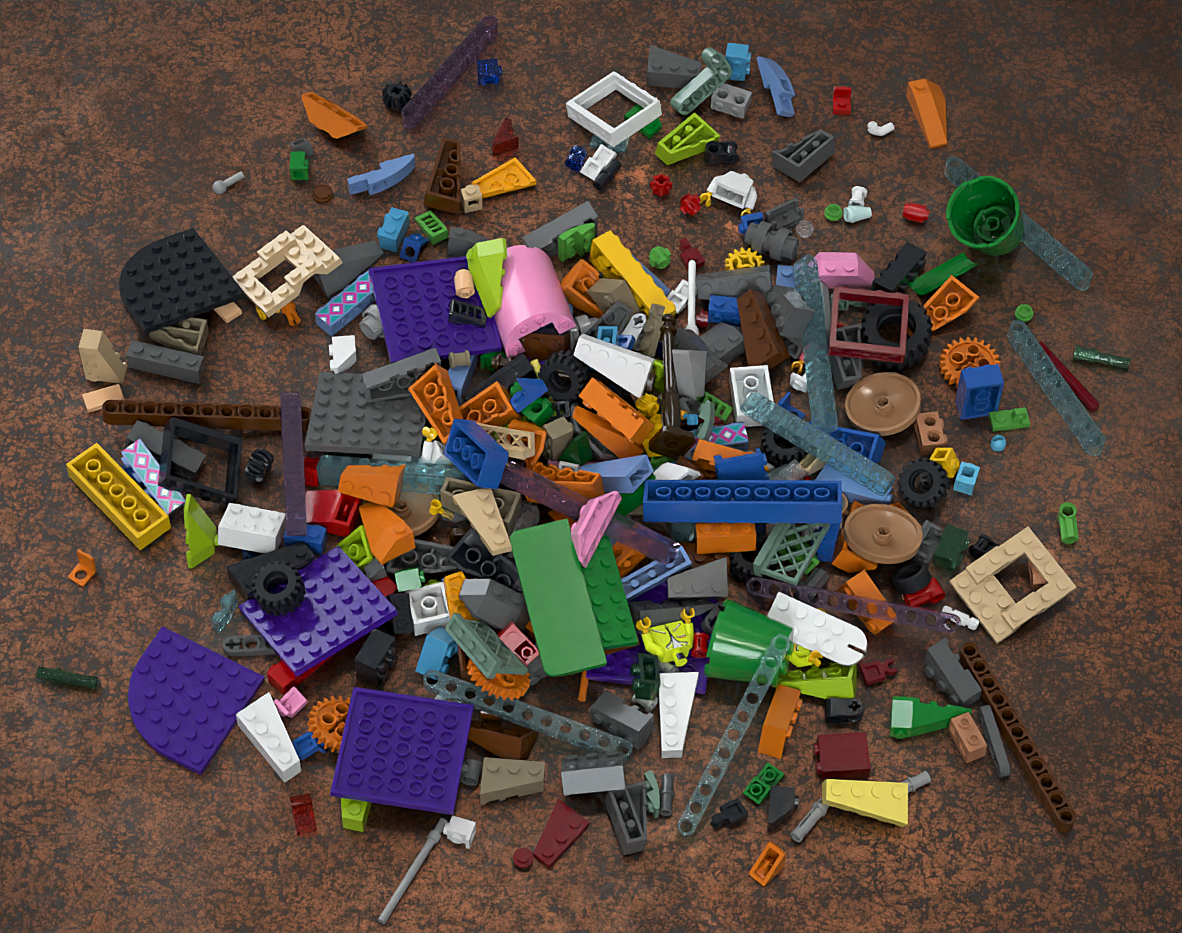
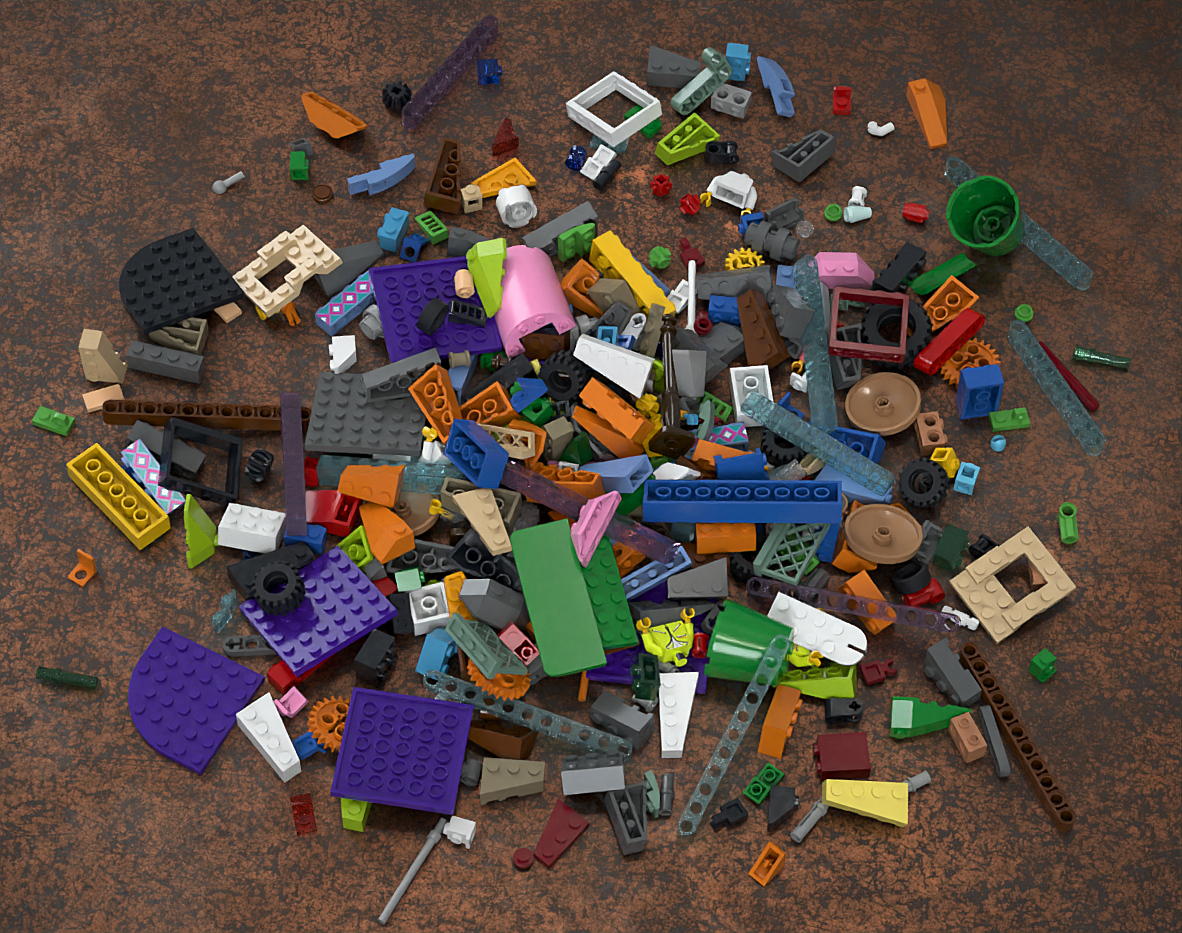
(53, 421): none -> bright green hinge
(432, 316): none -> black tyre
(516, 206): none -> white brick
(702, 321): none -> dark red plate
(949, 341): none -> red beam
(1043, 666): none -> green brick

